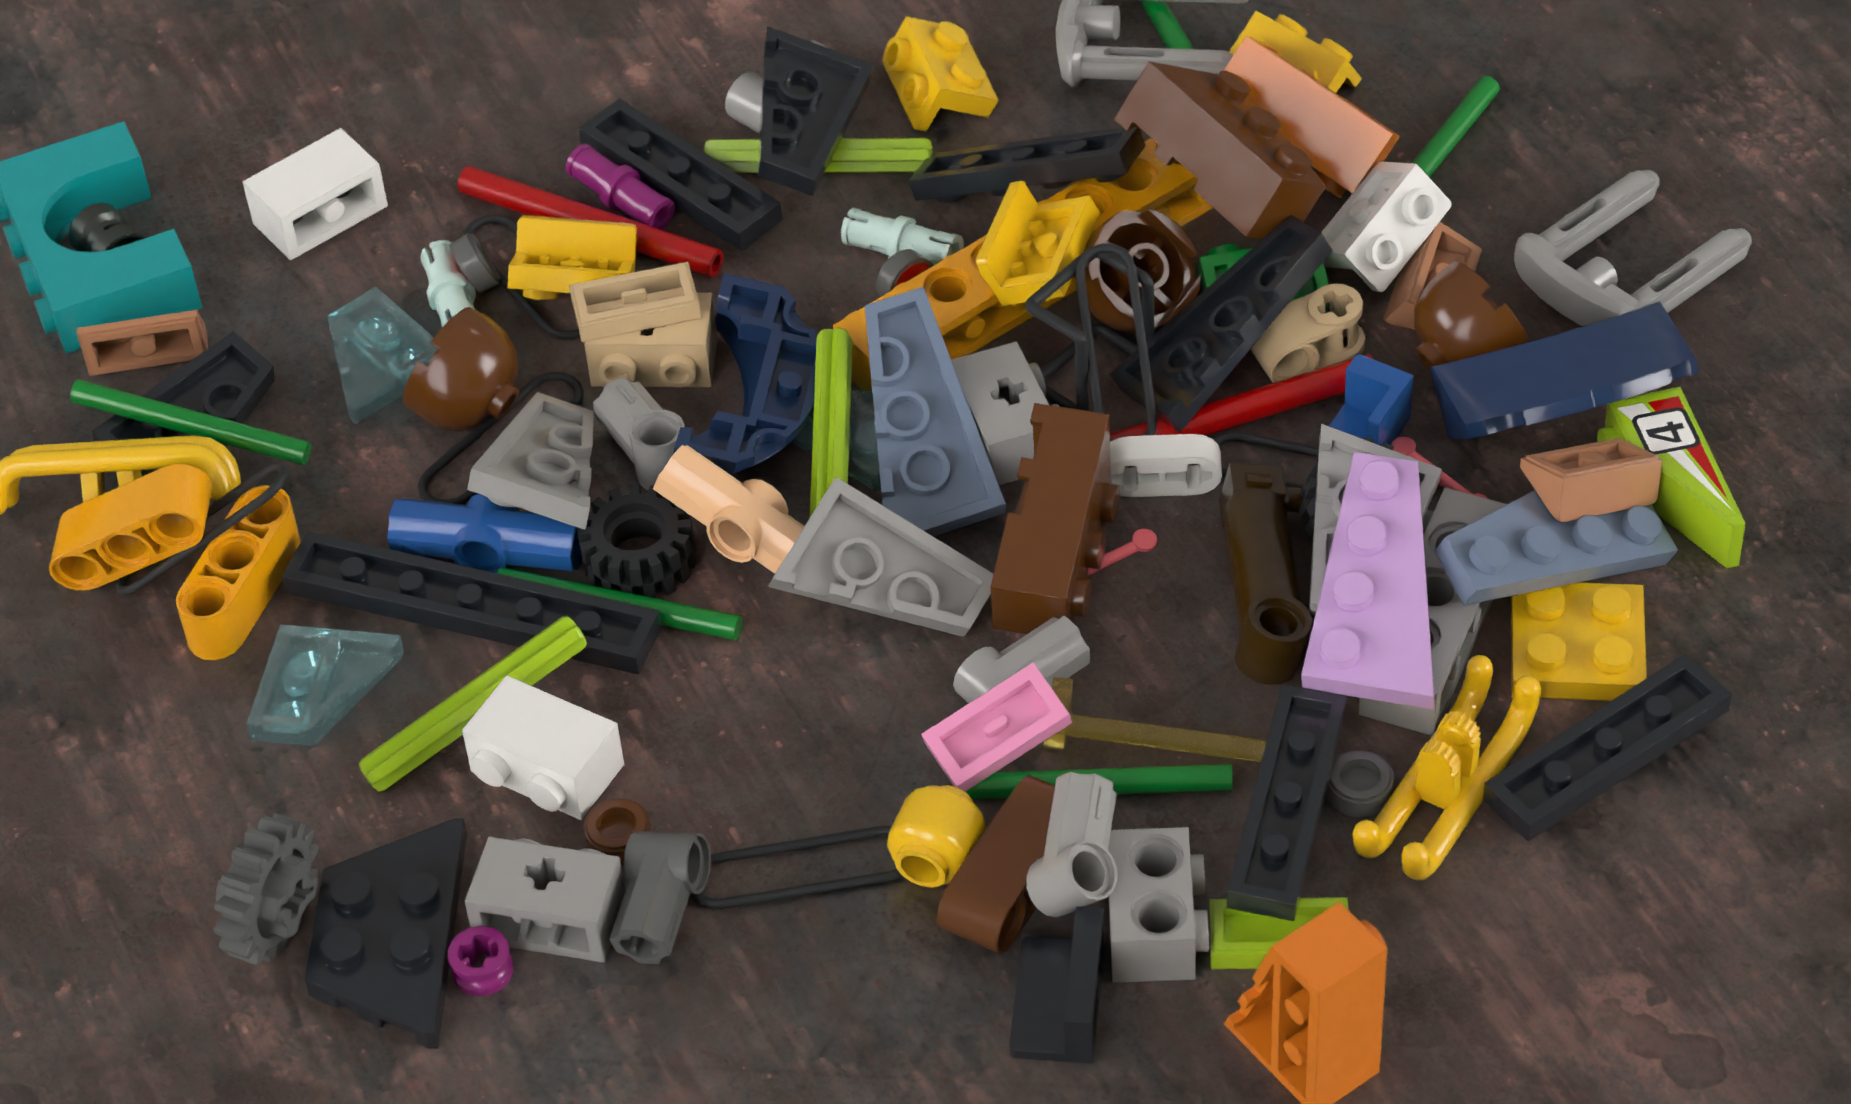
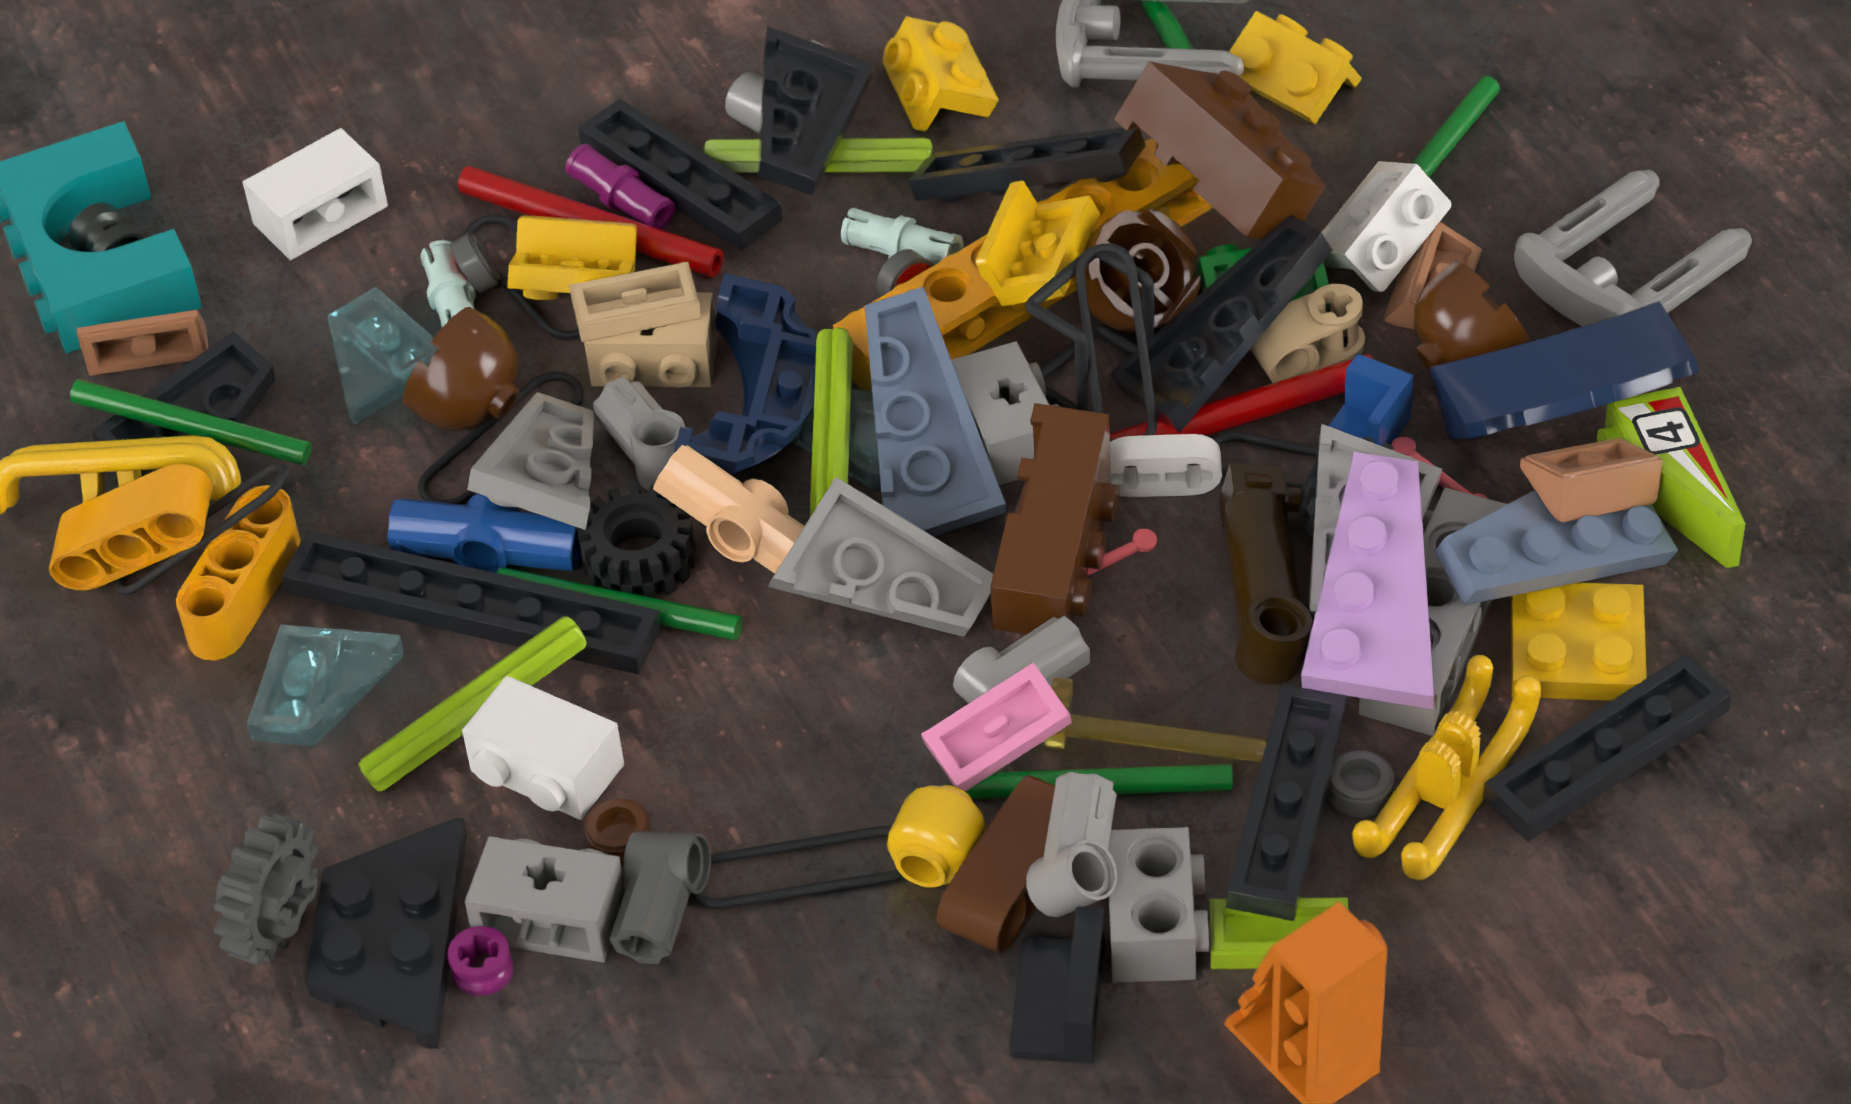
(1327, 127): orange wedge -> none

